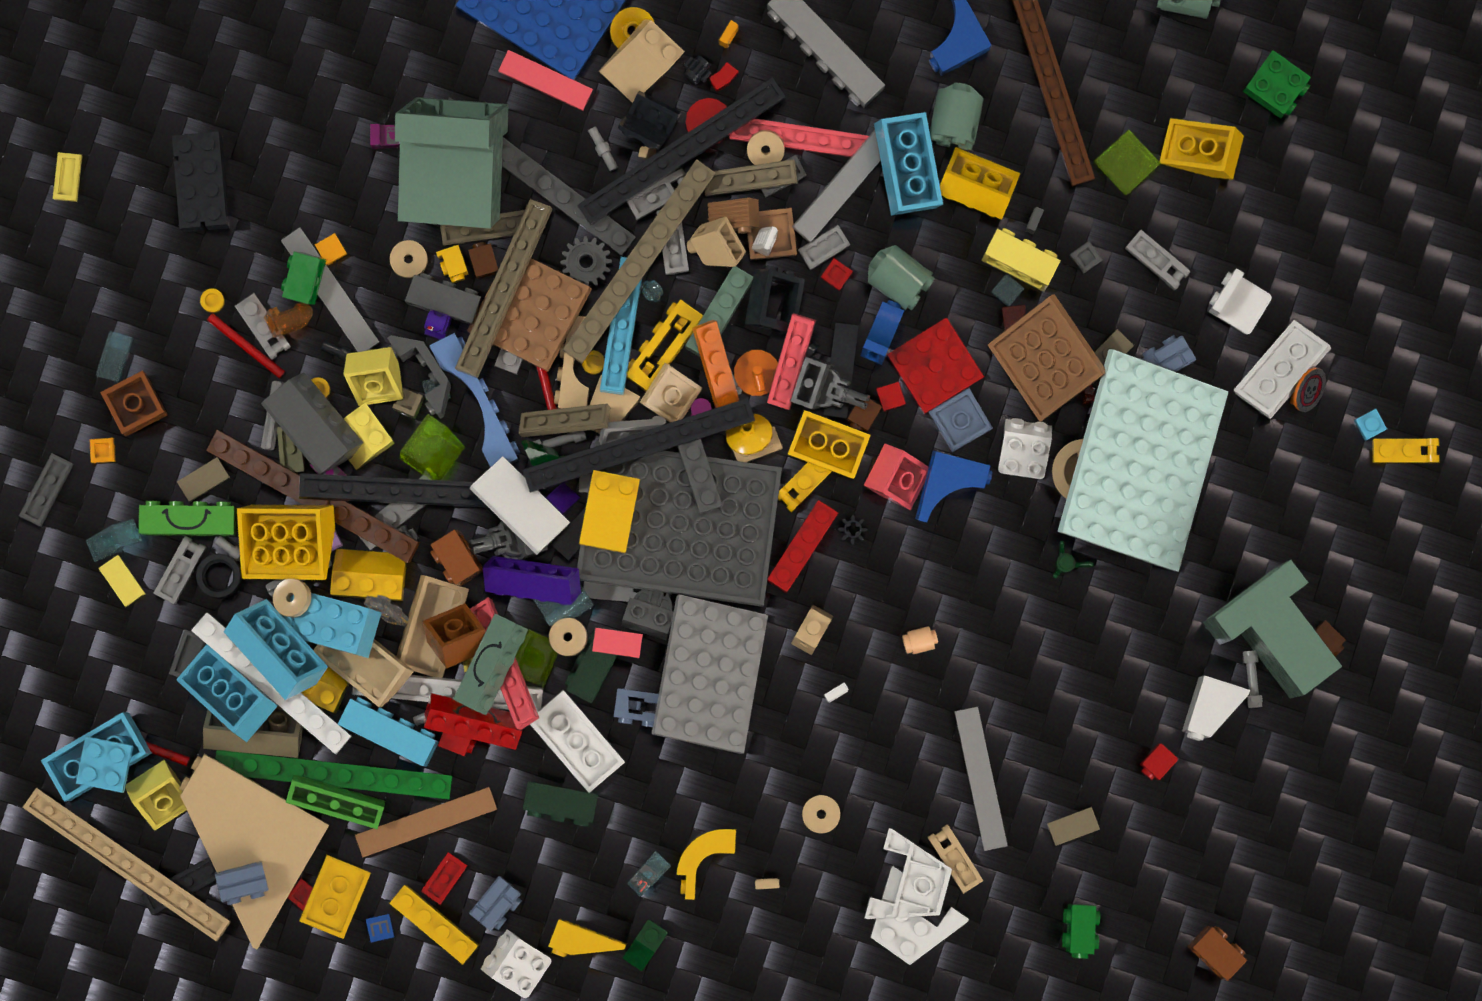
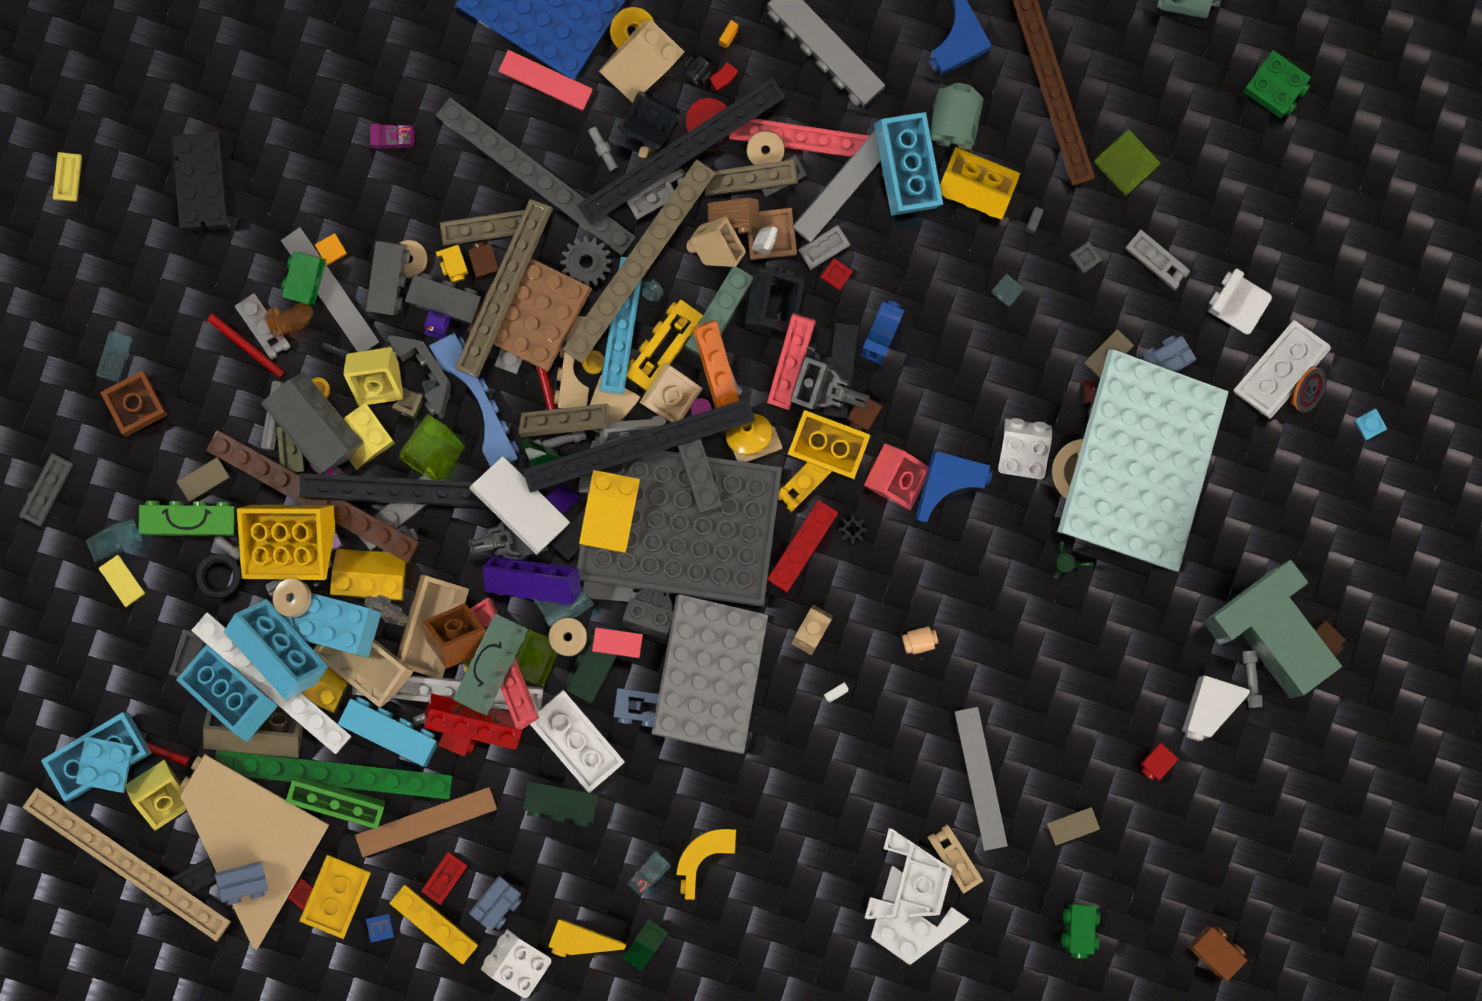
(102, 450): light orange tile -> none
(179, 570): light grey plate -> none
(212, 300): yellow tile -> none
(387, 277): none -> dark grey brick
(450, 161): sand green piece -> none
(456, 558): dark orange brick -> none
(675, 253): light grey plate -> none
(755, 372): orange shield -> none
(766, 883): tan tile -> none
(810, 811): tan piece -> none
(890, 396): red tile -> none
(899, 276): sand green cylinder -> none
(935, 366): red plate -> none
(960, 420): sand blue tile -> none
(1012, 315): clear red tile -> none
(1021, 259): light yellow brick -> none
(1047, 358): medium nougat plate -> none
(1202, 148): yellow slope -> none
(1404, 450): yellow plate -> none

